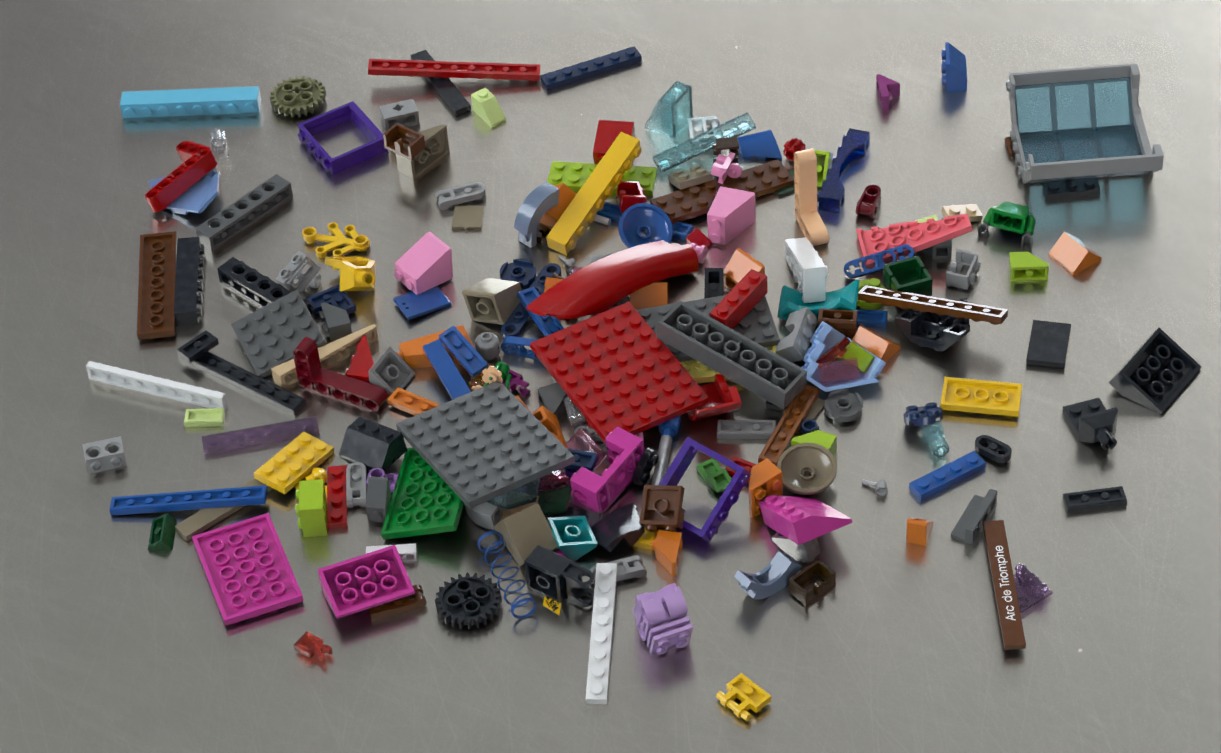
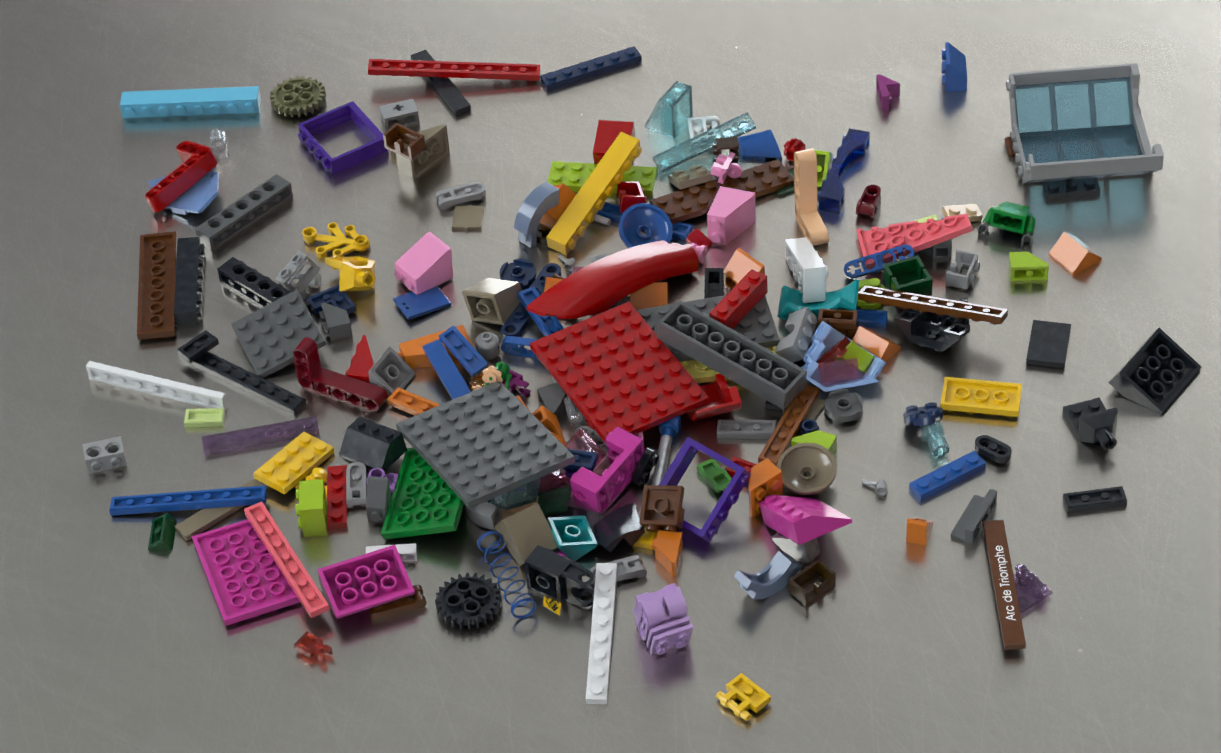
(286, 560): none -> coral plate
(329, 355): tan slope -> none
(487, 107): yellowish green slope -> none

